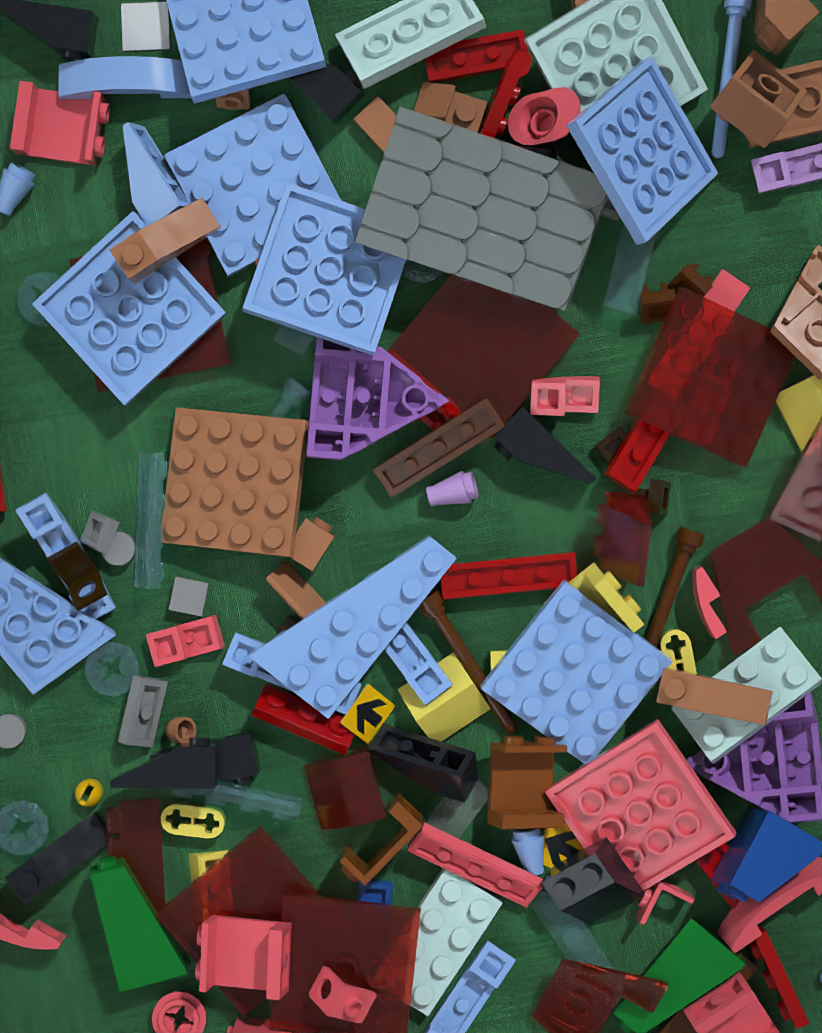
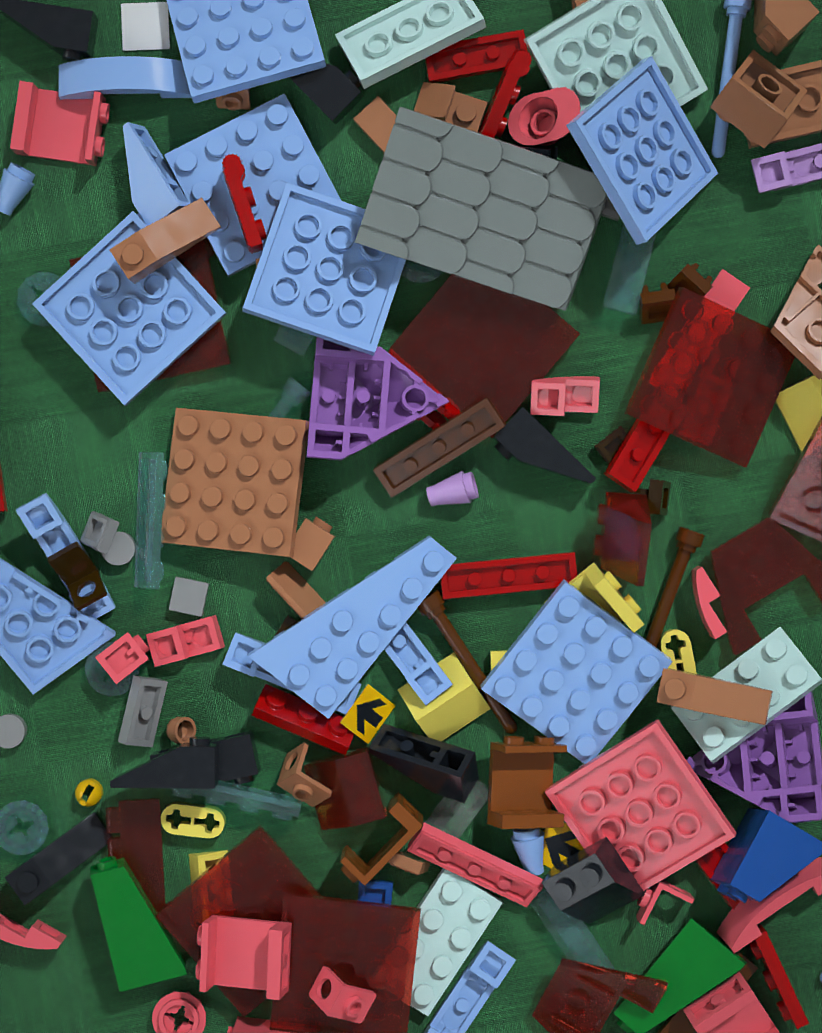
(123, 657): none -> coral bracket
(243, 202): none -> red hinge
(299, 784): none -> nougat bracket
(410, 863): none -> nougat tile

